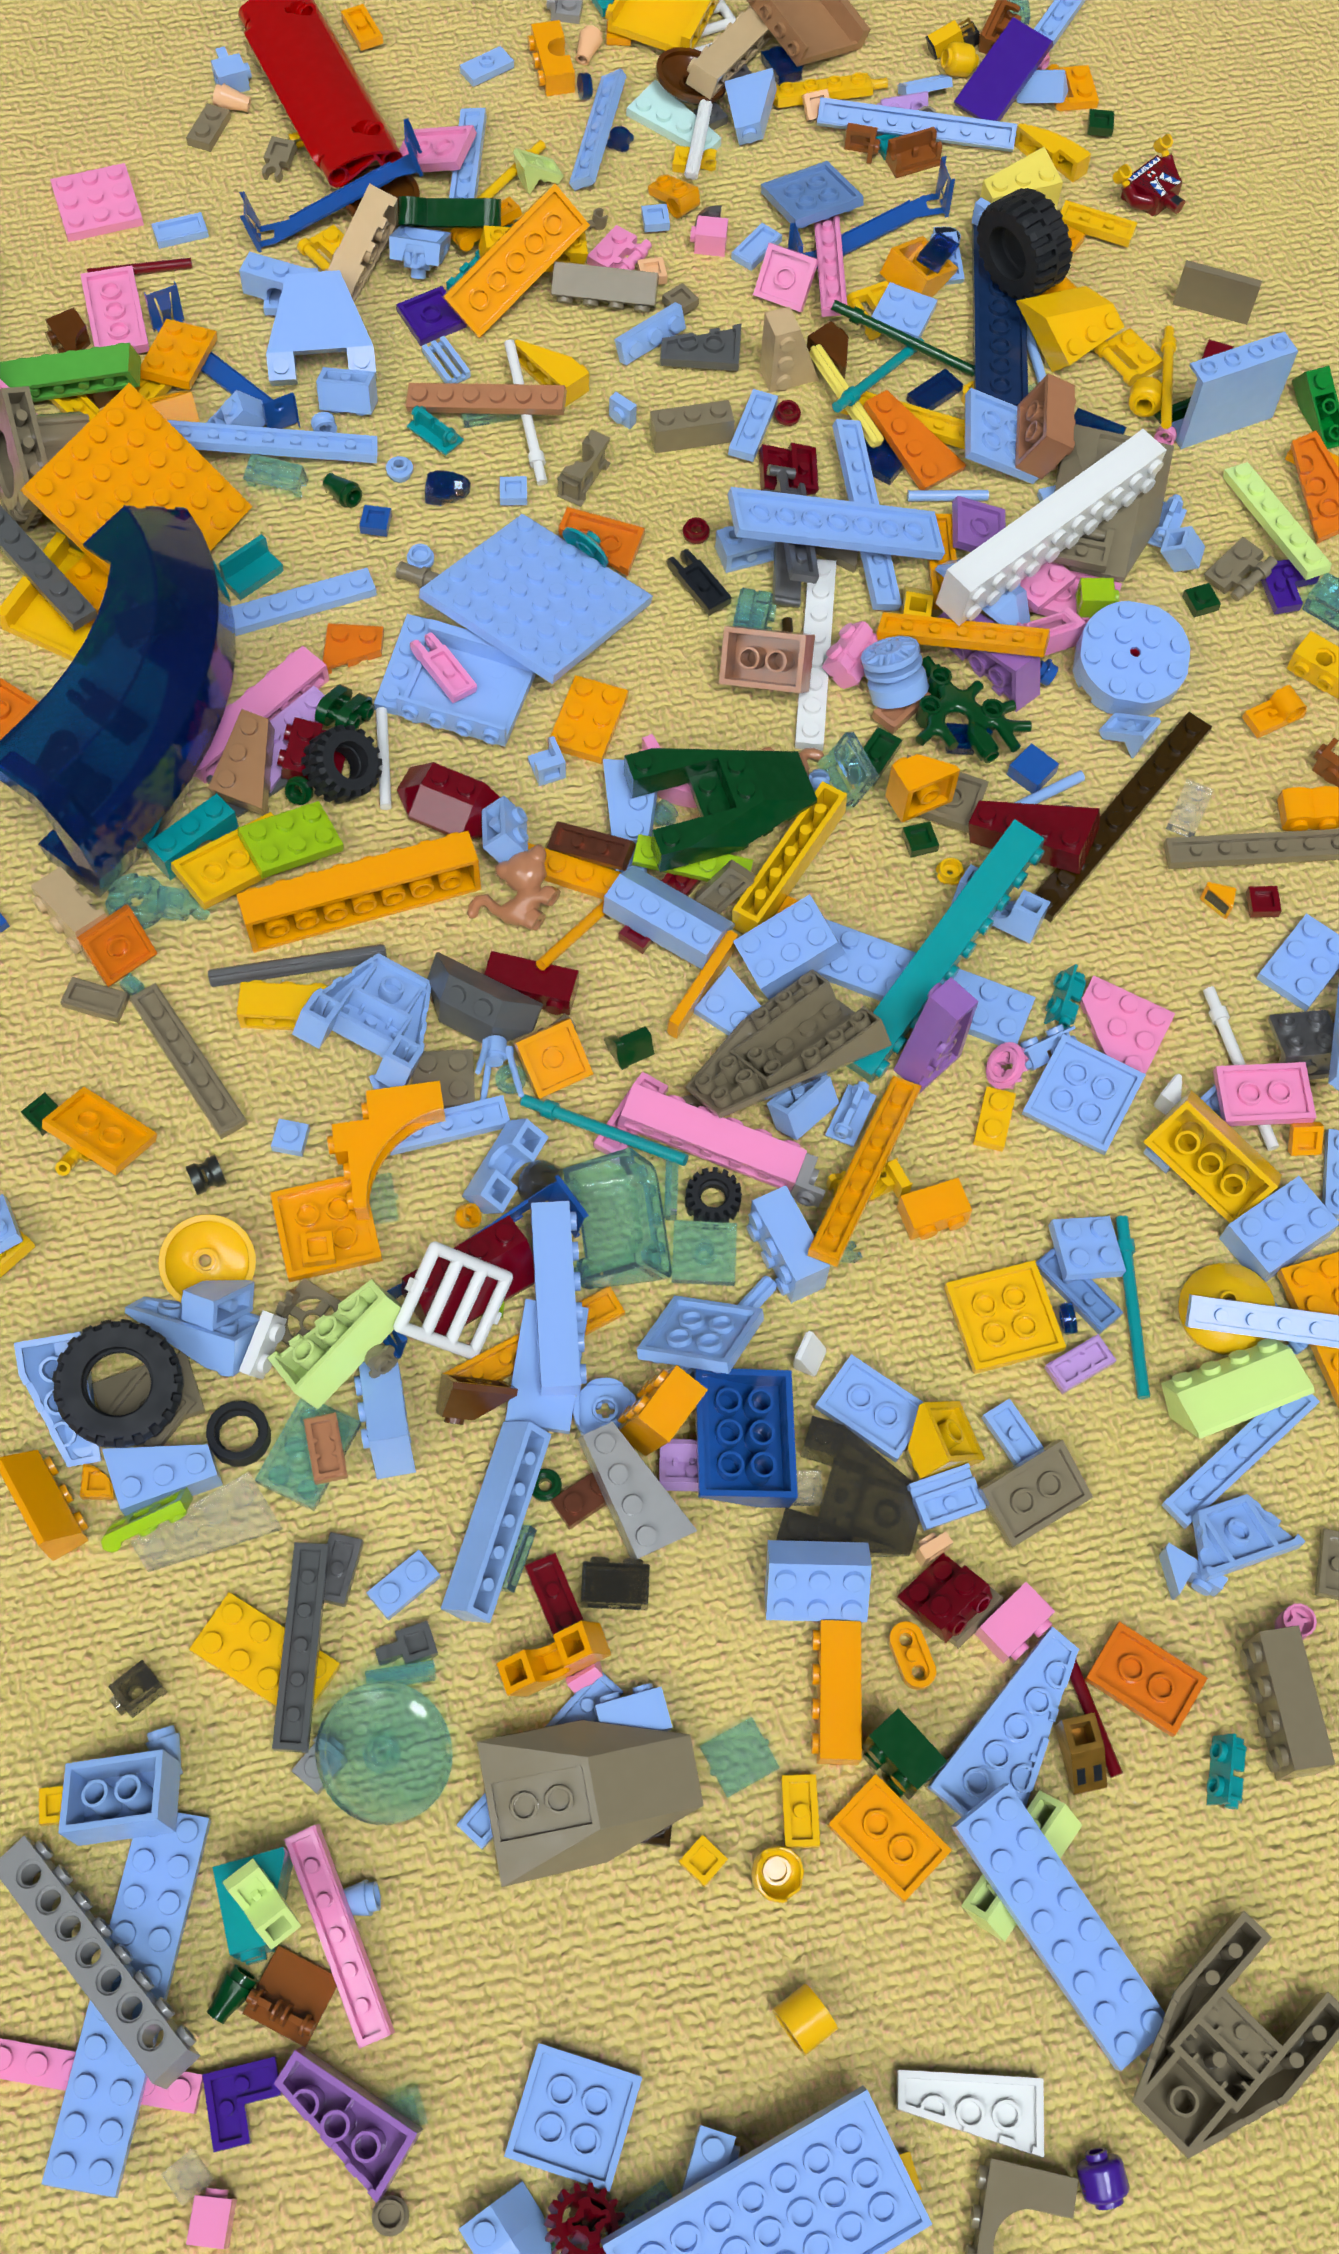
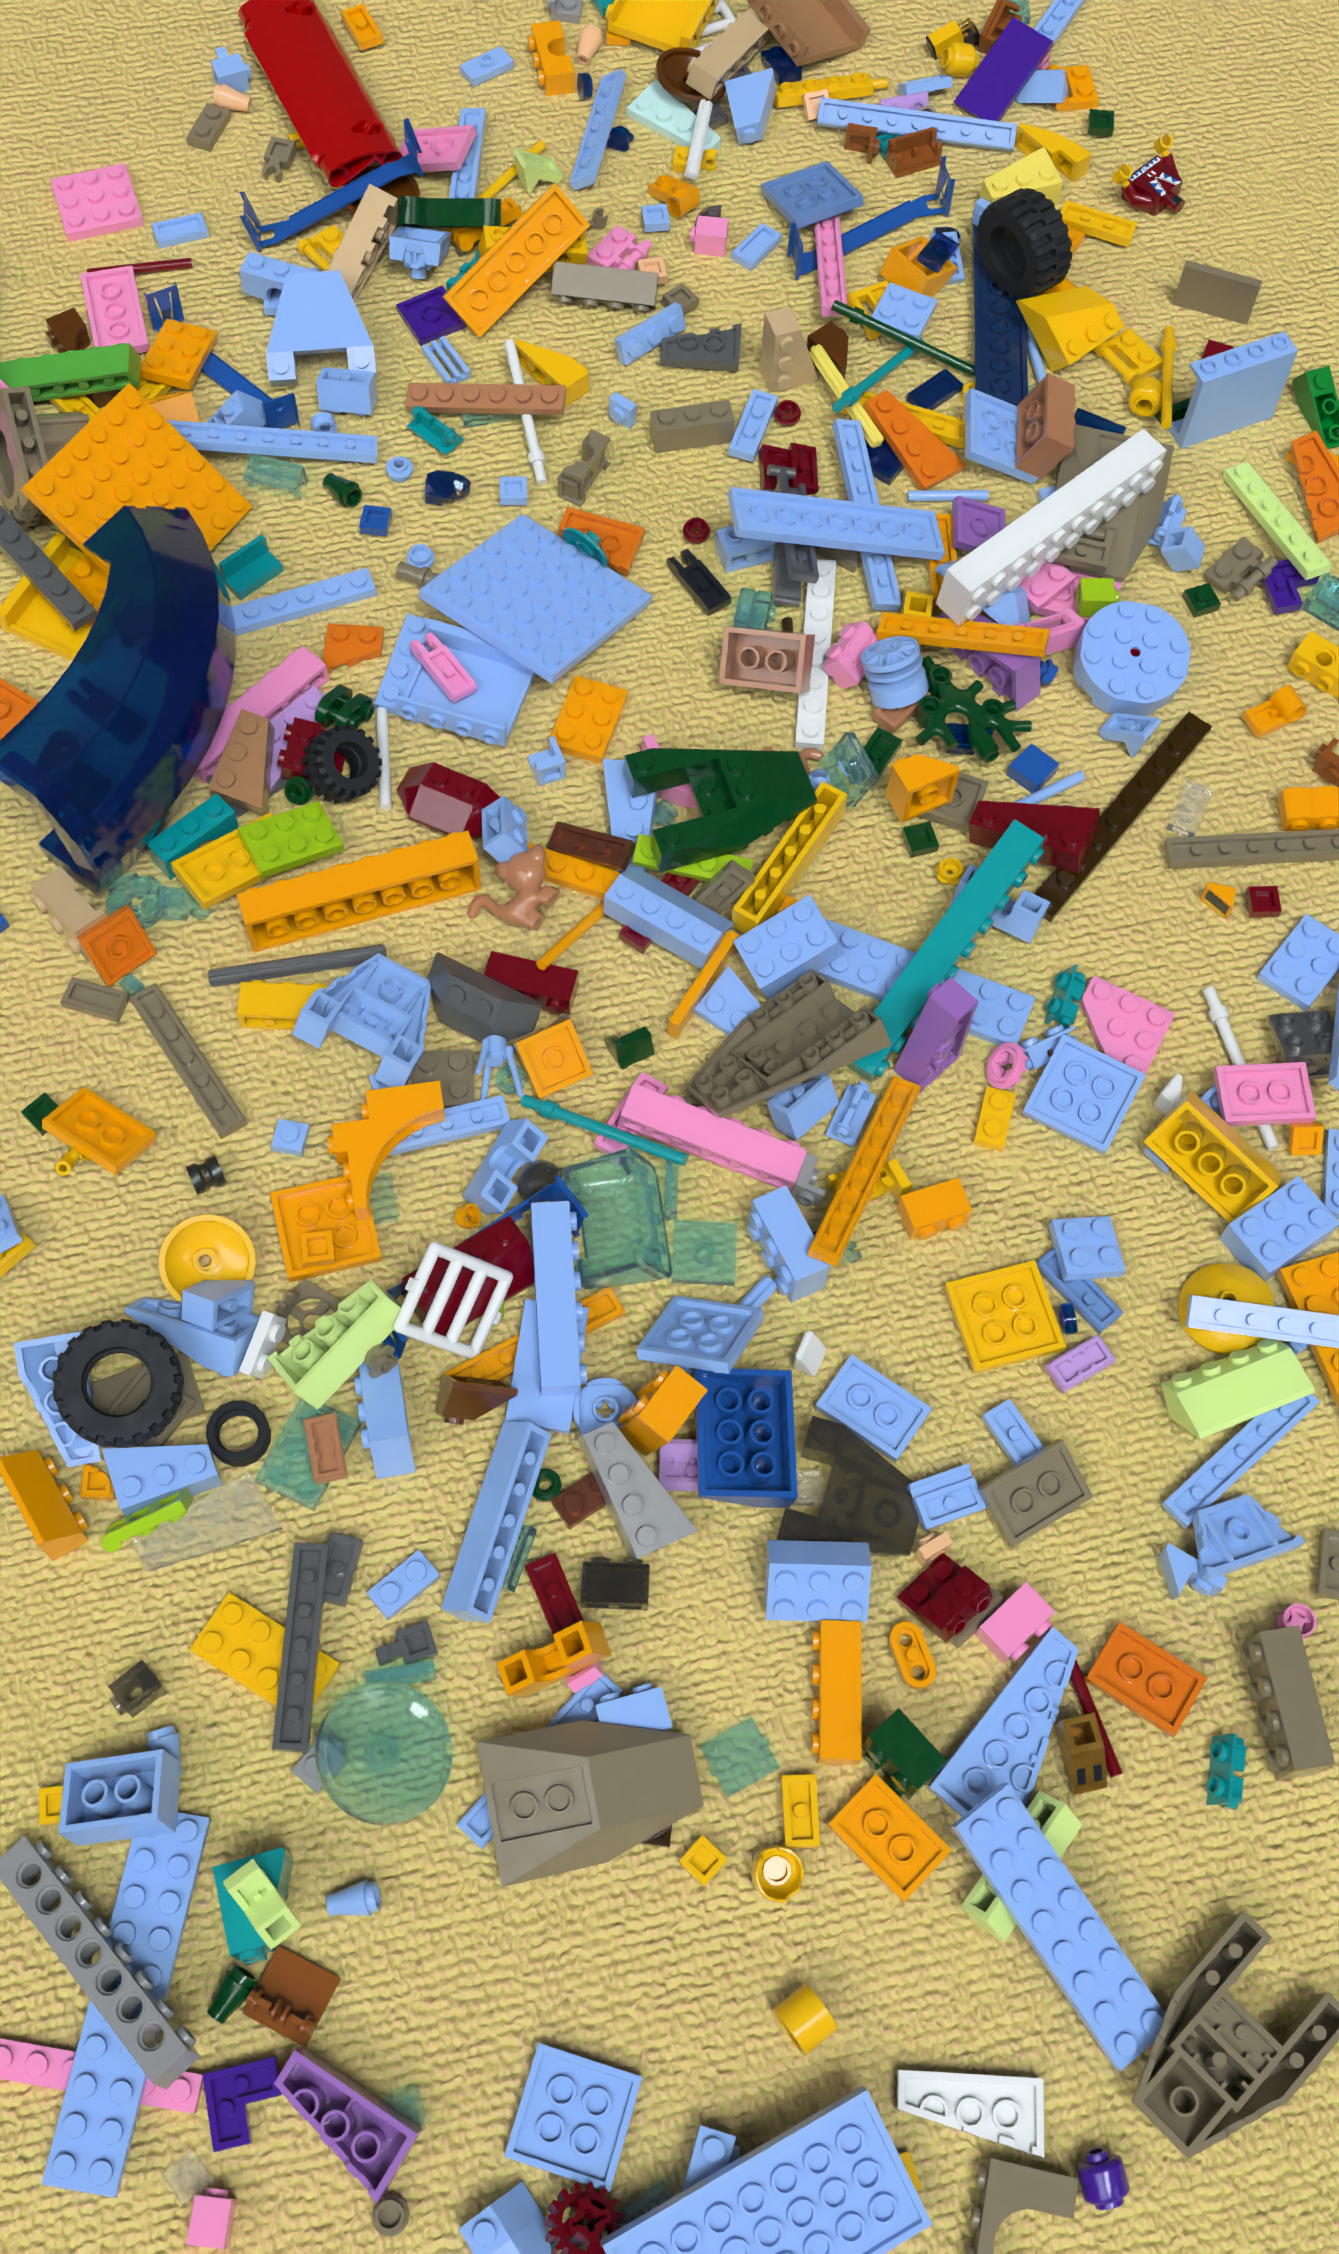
(339, 1936): bright pink tile -> none
(713, 1180): black tyre -> none
(785, 277): bright pink plate -> none
(942, 1439): yellow slope -> none
(1127, 1249): teal bar -> none
(1169, 438): bright pink hinge -> none

